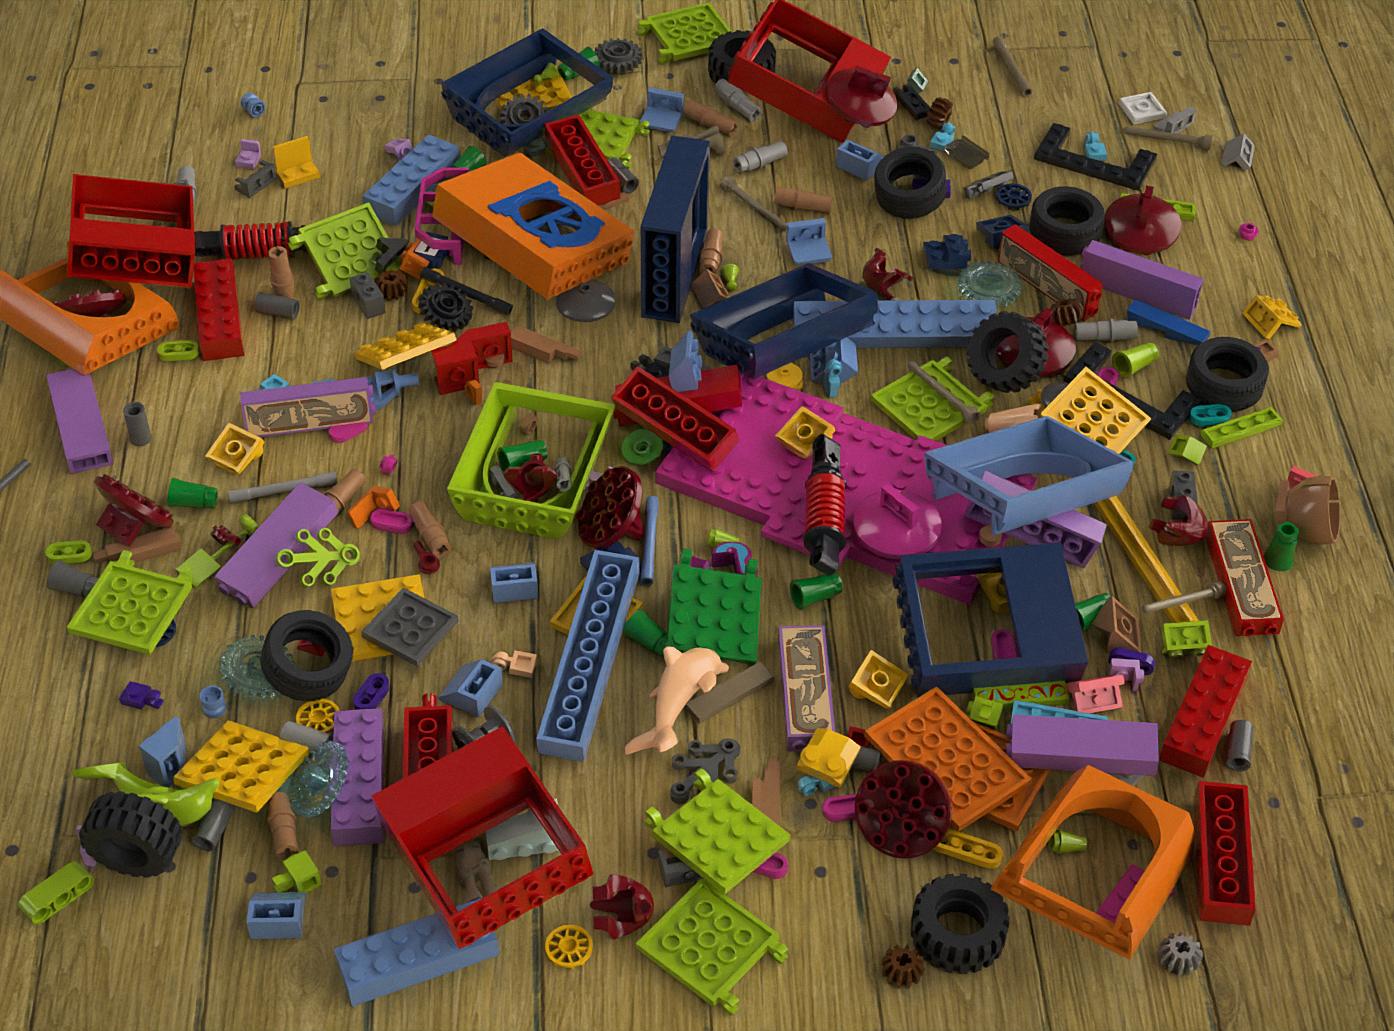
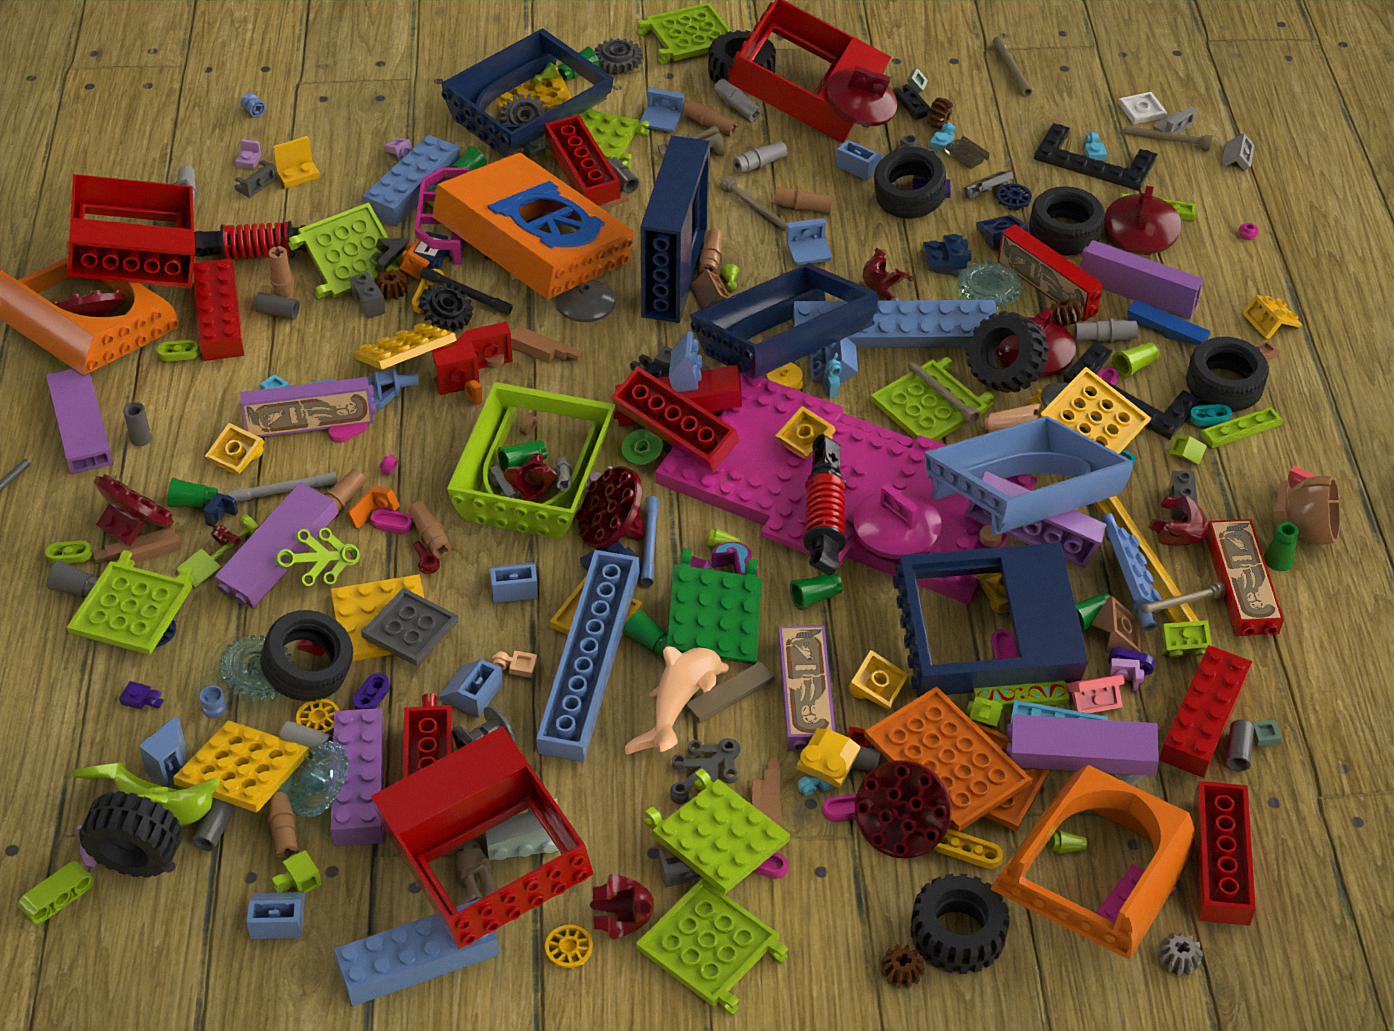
(218, 507): none -> dark blue bracket
(1133, 568): none -> medium blue plate
(1266, 733): none -> sand green plate

